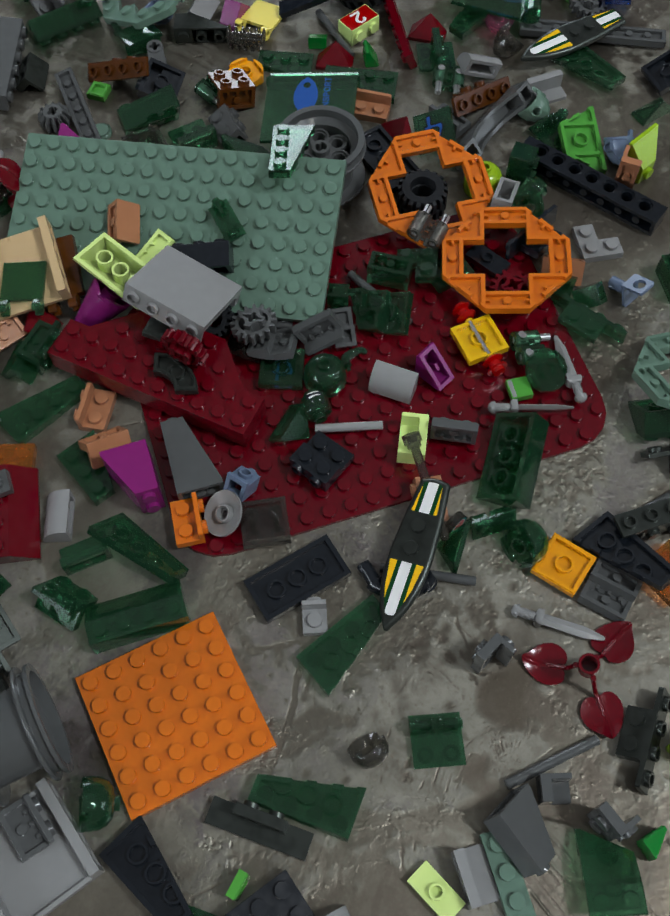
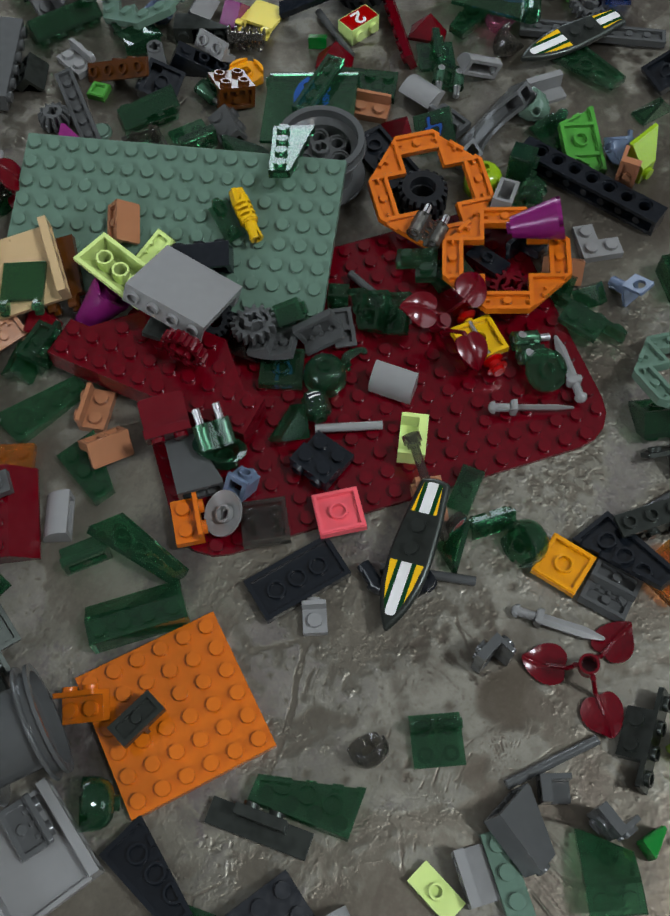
(63, 601): clear green bracket -> none
(77, 58): none -> light grey bracket
(84, 705): none -> orange bracket
(135, 474): magenta slope -> none
(136, 719): none -> pearl dark grey panel
(164, 418): none -> dark red bracket
(176, 372): pearl dark grey tile -> none
(194, 61): none -> black slope
(212, 433): none -> clear green piece
(214, 46): none -> light grey bracket
(225, 457): none -> clear green piece
(238, 885): bright green tile -> none
(245, 213): none -> yellow hinge
(286, 61): clear green wing -> none
(290, 312): none -> clear green brick
(319, 82): none -> clear green plate
(338, 512): none -> coral tile
(339, 647): clear green wing -> none
(369, 55): green slope -> none
(389, 270): clear green brick -> none
(421, 91): none -> light grey brick
(422, 312): none -> dark red plant
(433, 367): magenta slope -> none
(454, 430): dark grey bracket -> none
(465, 489): none -> clear green plate
(479, 95): reddish brown bracket -> none
(513, 459): clear green slope -> none
(519, 388): bright green tile -> none
(538, 222): none -> magenta cone

